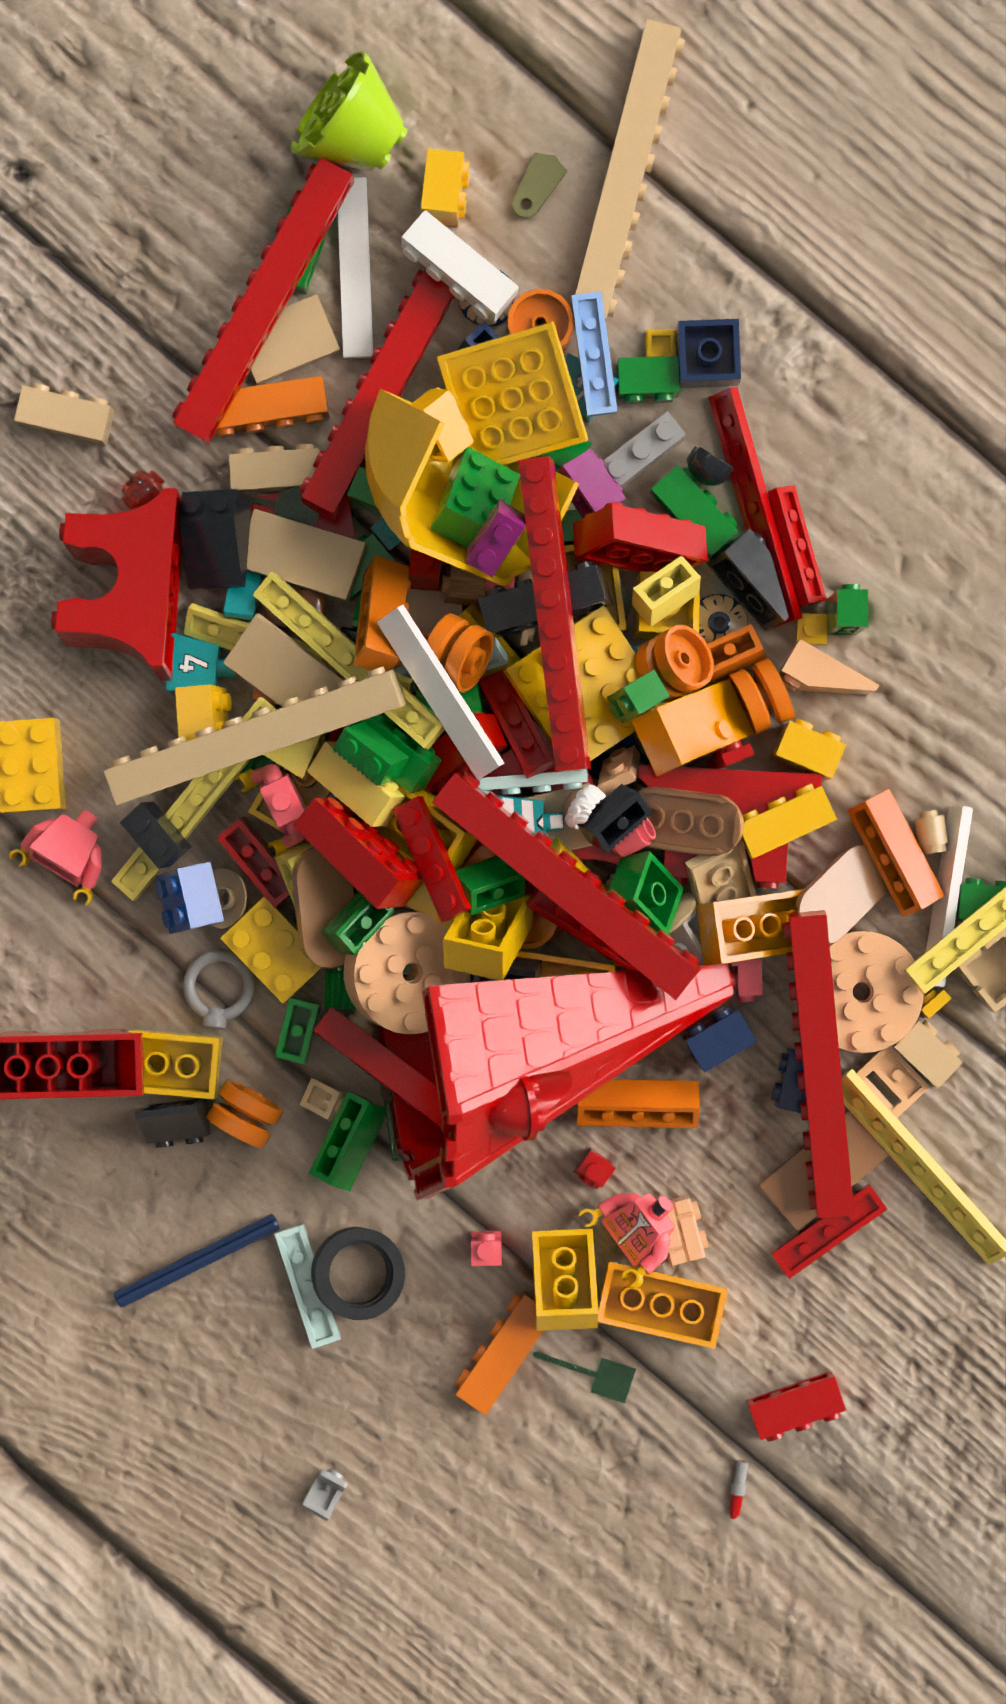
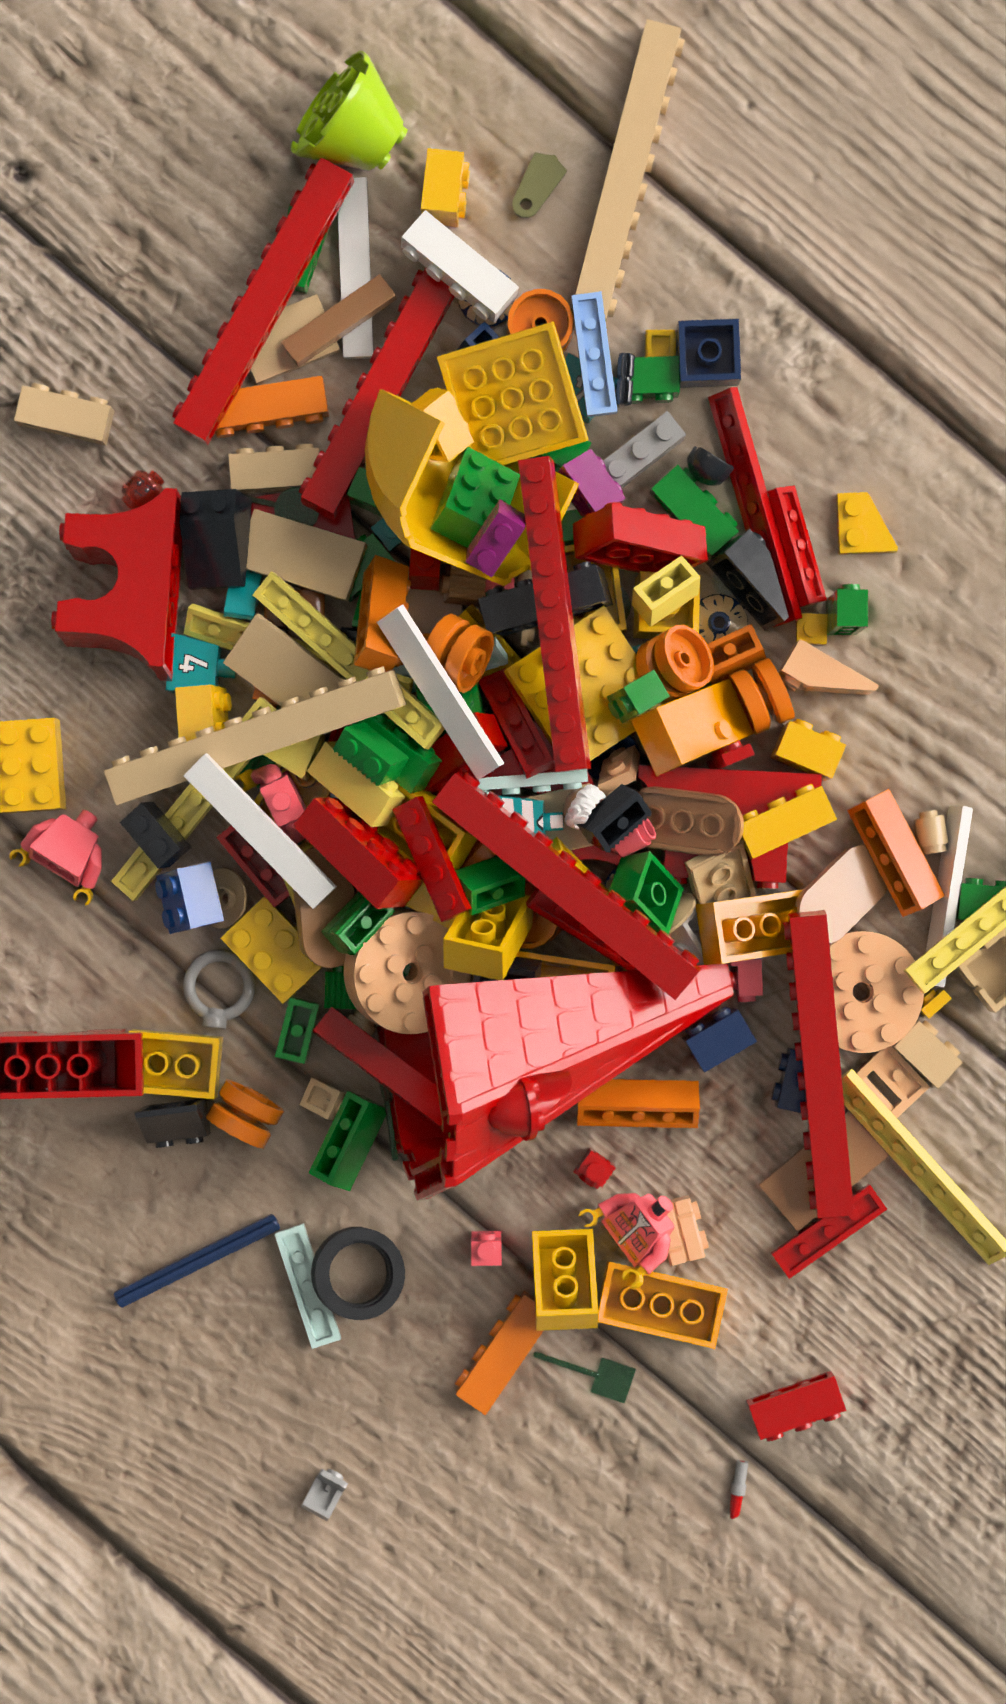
(260, 831): none -> white tile
(339, 320): none -> medium nougat slope
(625, 373): none -> black piece
(861, 526): none -> yellow wing

